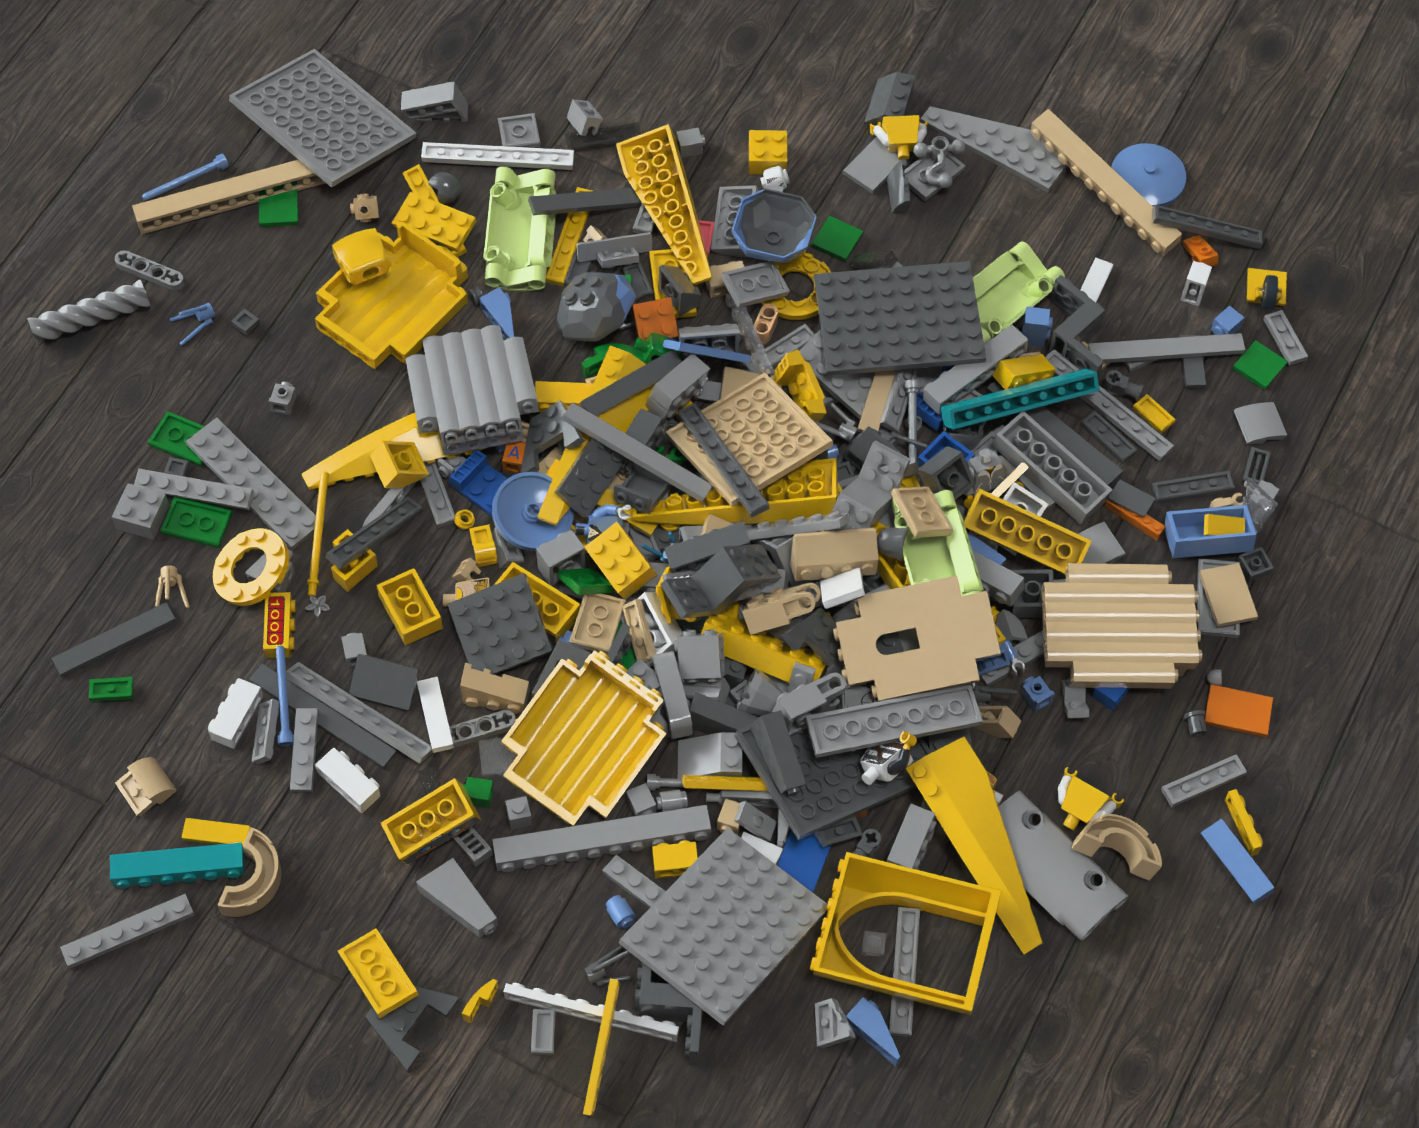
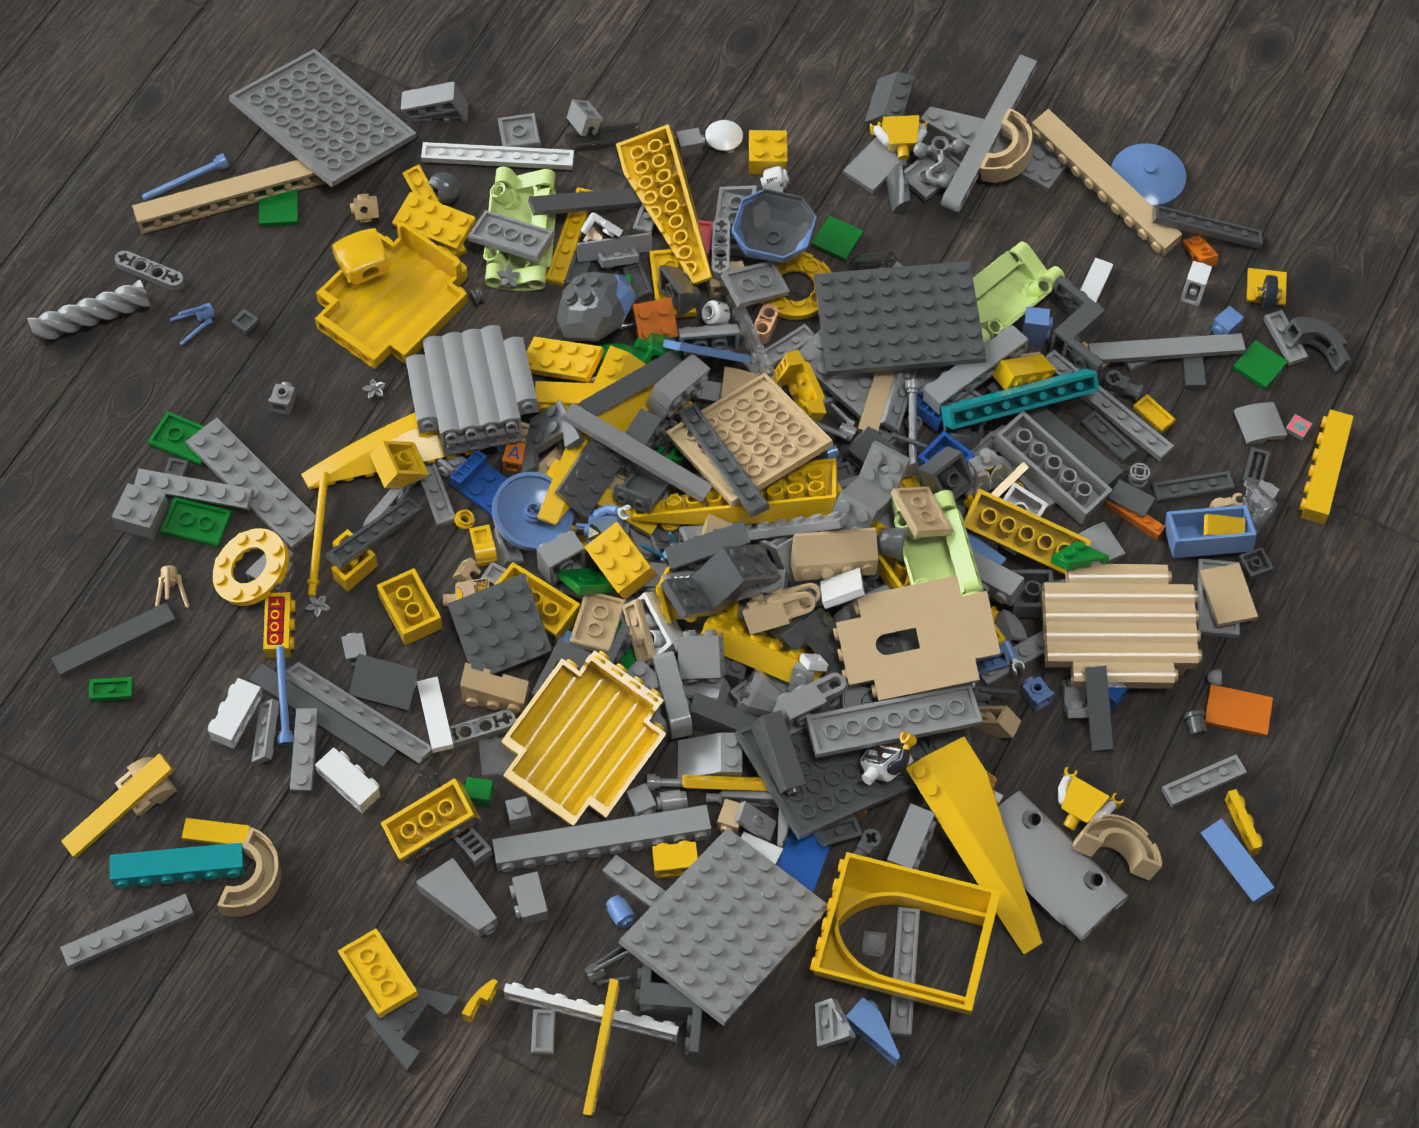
(117, 805): none -> yellow tile
(374, 388): none -> light grey plant
(493, 572): none -> light grey plate
(498, 311): medium blue slope -> none
(508, 276): none -> light grey plant
(511, 236): none -> light grey tile
(529, 898): none -> light grey brick
(563, 359): none -> yellow plate
(609, 228): none -> white plate
(715, 313): none -> white head
(720, 247): none -> light grey beam
(724, 136): none -> white dish
(813, 662): none -> white tile
(988, 133): none -> light grey beam
(1014, 159): none -> tan brick
(1078, 556): none -> green wing
(1098, 707): none -> dark grey tile
(1138, 475): none -> light grey wheel
(1298, 427): none -> light grey tile
(1321, 335): none -> dark grey arch
(1326, 467): none -> yellow brick

